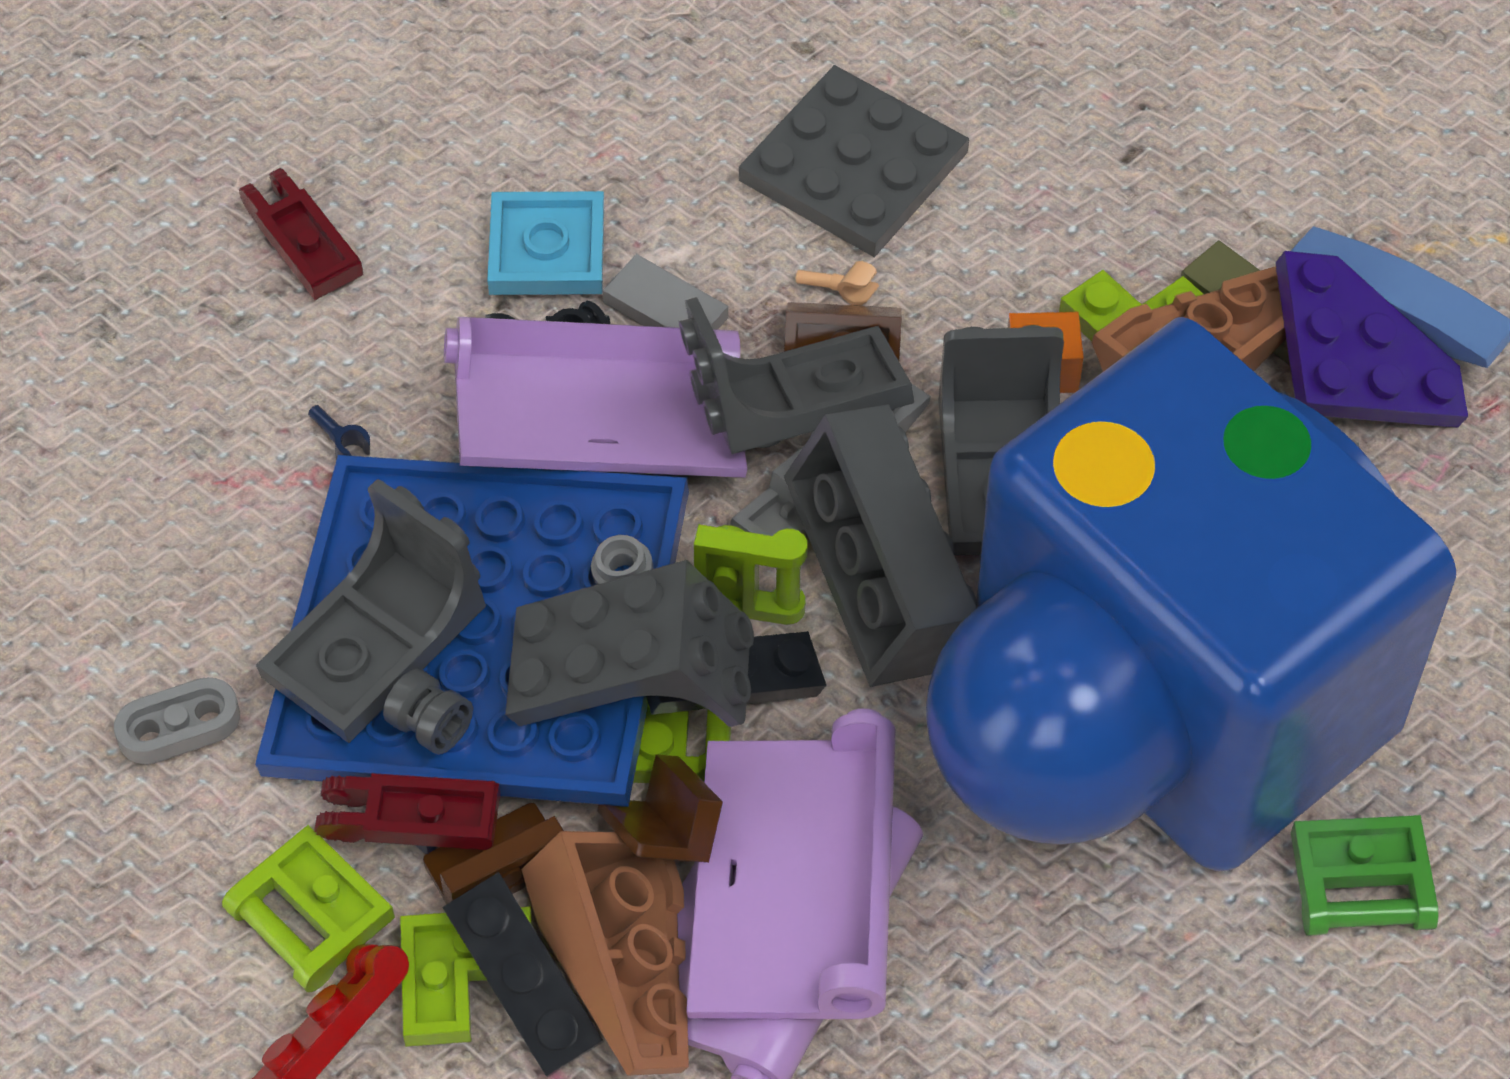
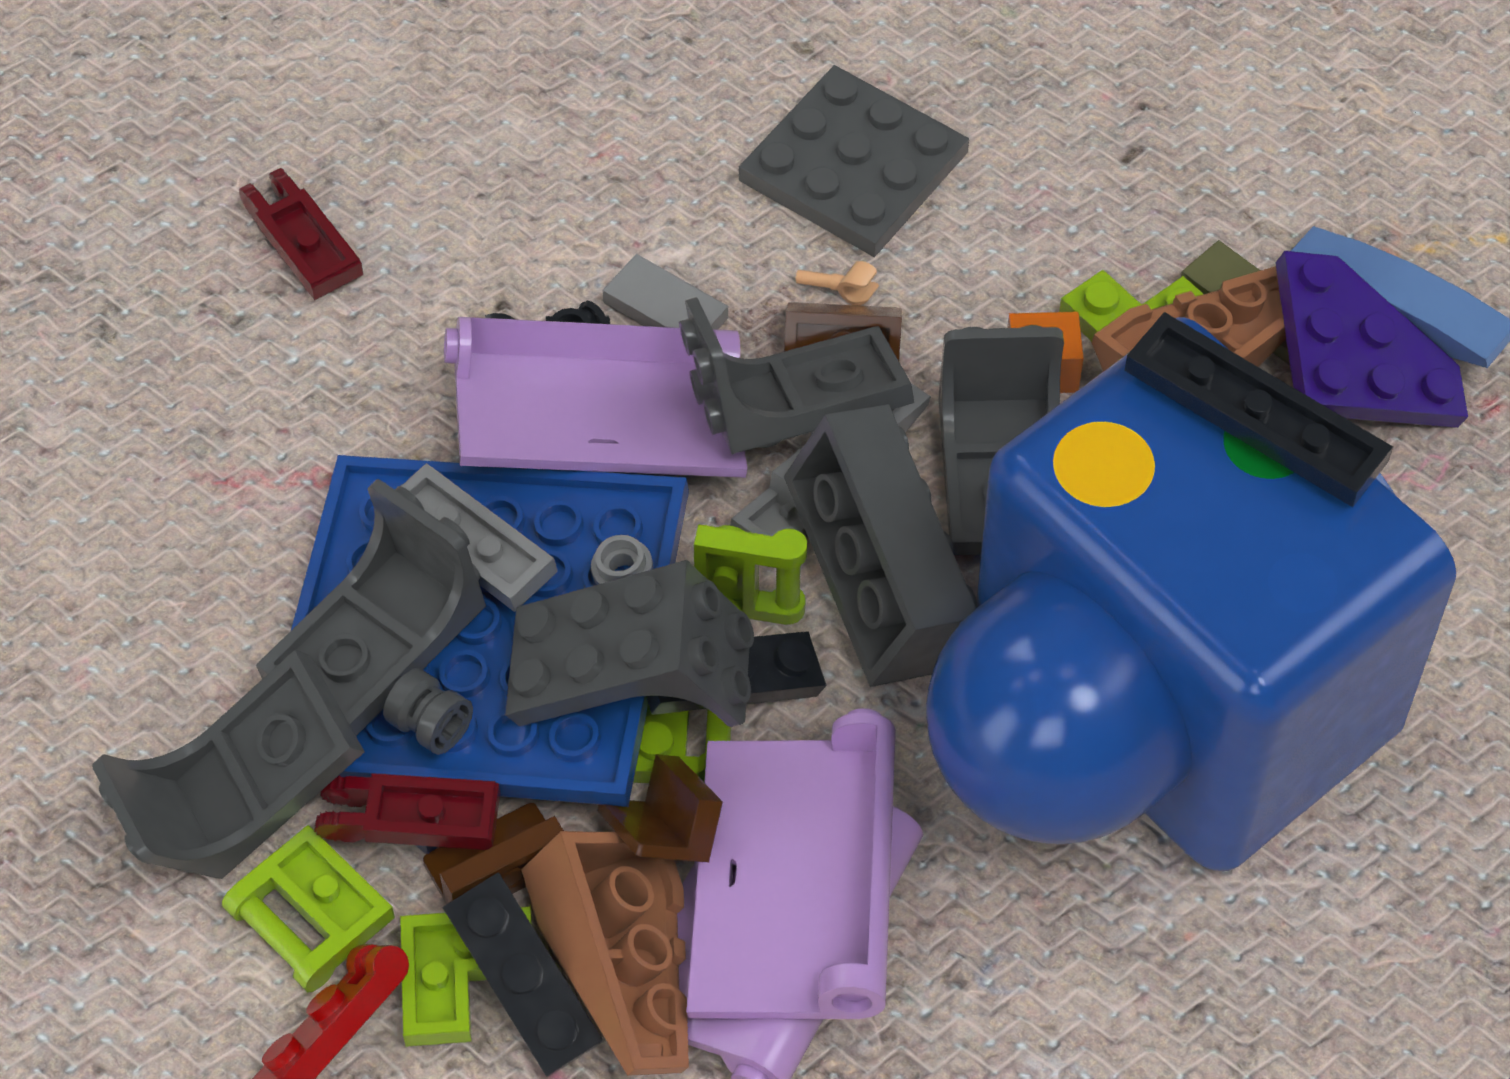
(176, 718): light grey plate -> none
(236, 780): none -> dark grey bracket
(341, 435): dark blue hand -> none
(507, 560): none -> light grey plate
(546, 243): medium azure plate -> none
(1258, 409): none -> black plate
(1363, 855): bright green plate -> none

